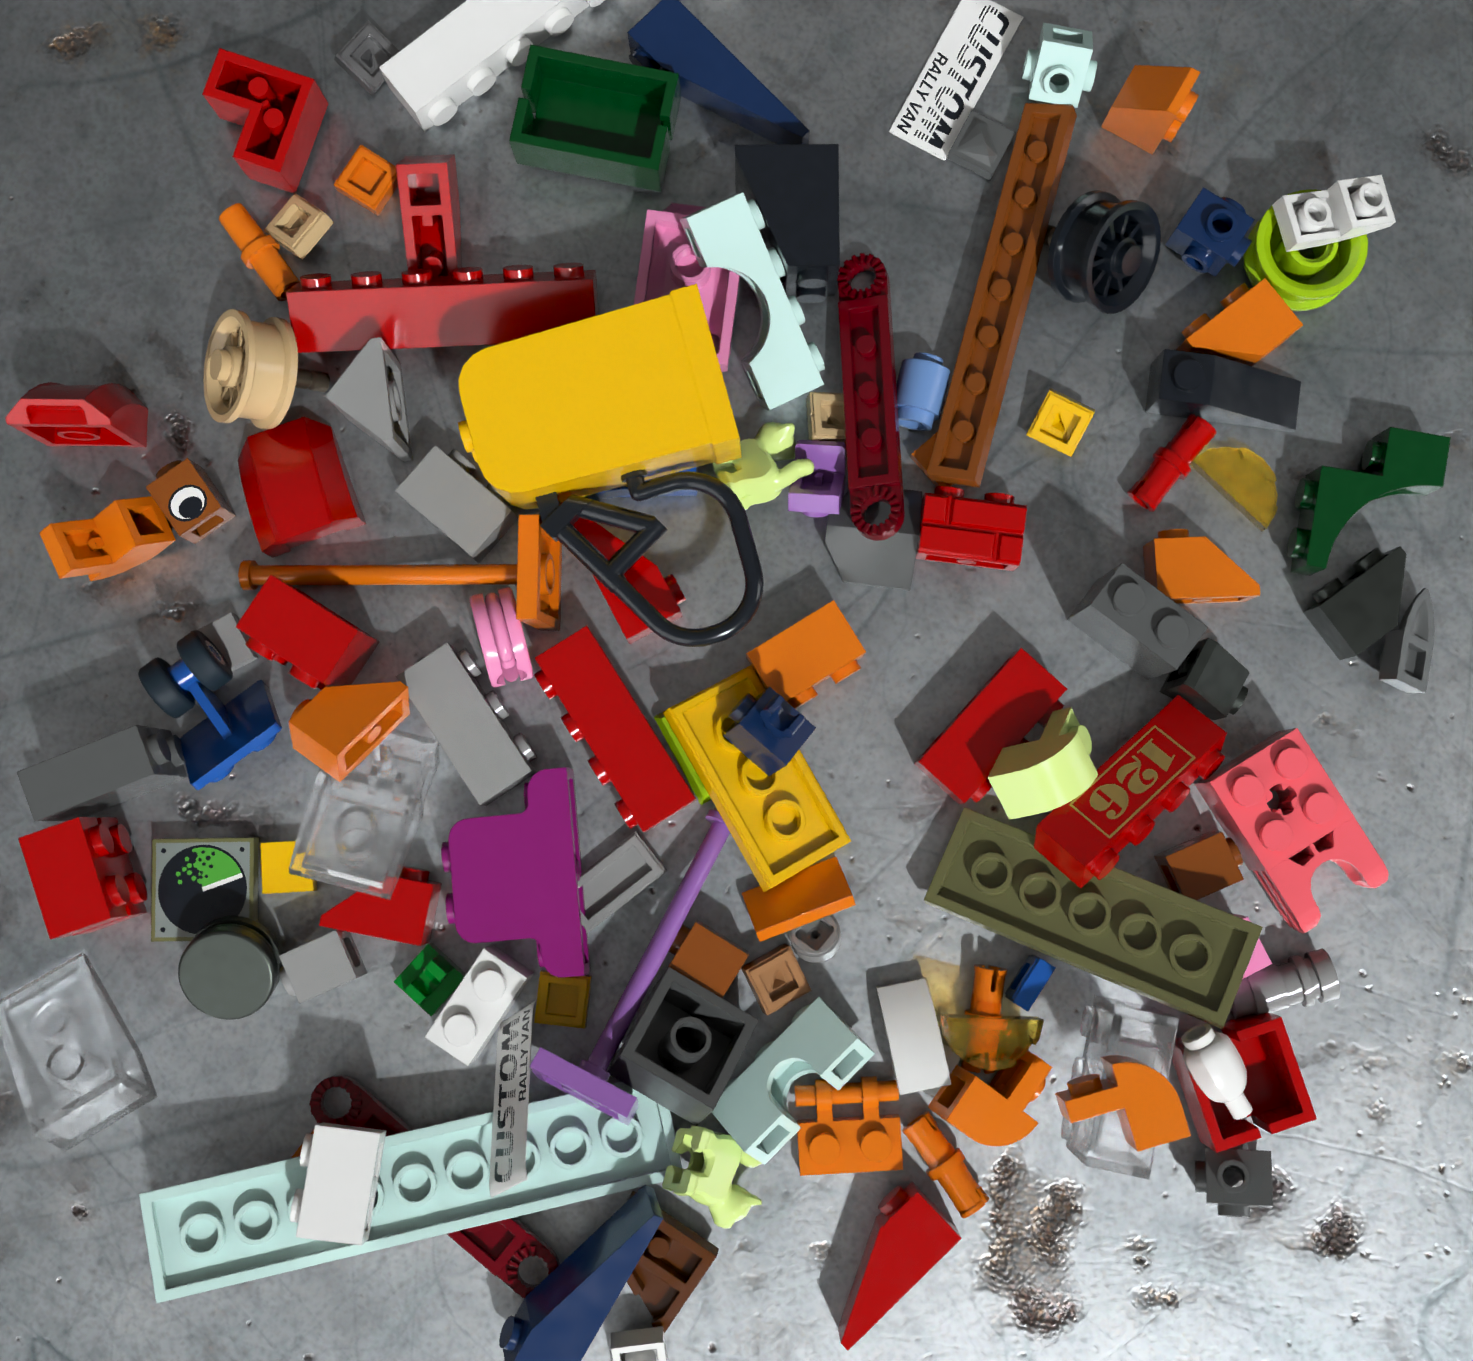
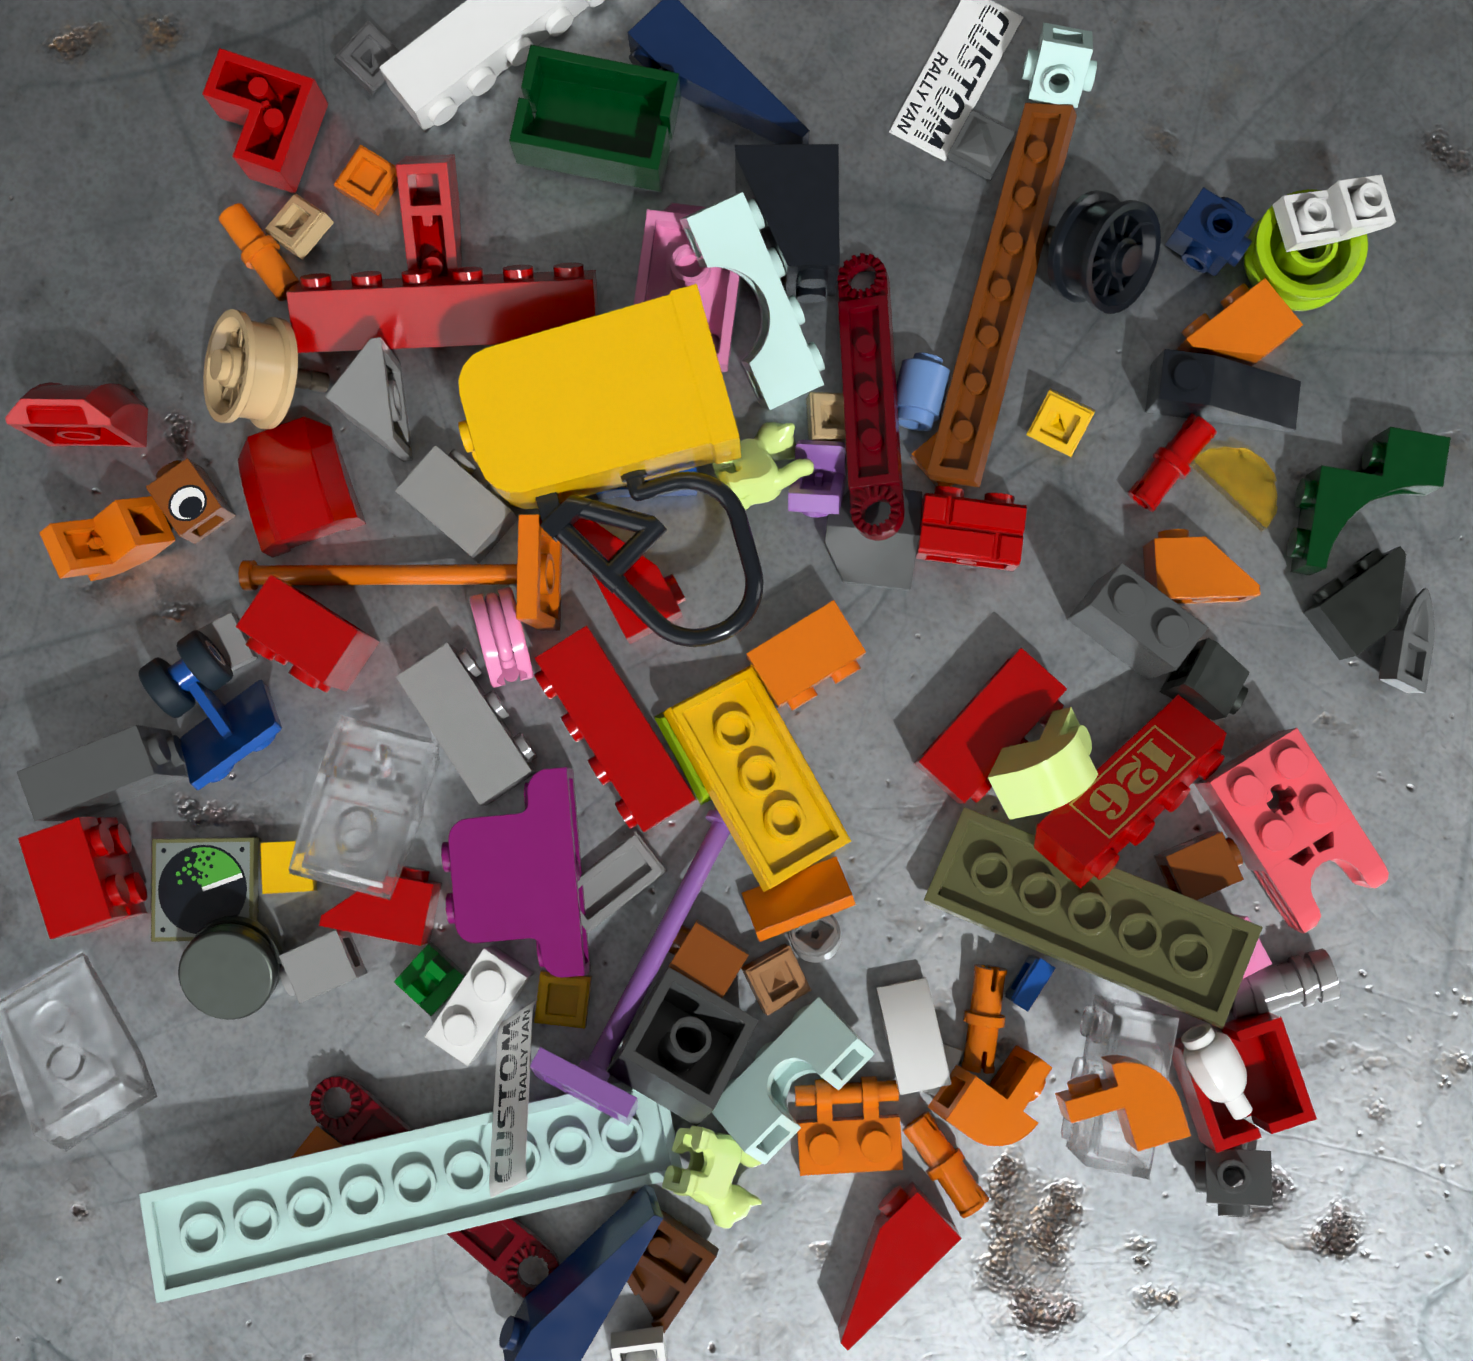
(338, 1183): white brick -> none
(347, 723): orange slope -> none
(768, 730): dark blue brick -> none
(990, 1040): clear yellow tile -> none
(1152, 105): orange slope -> none

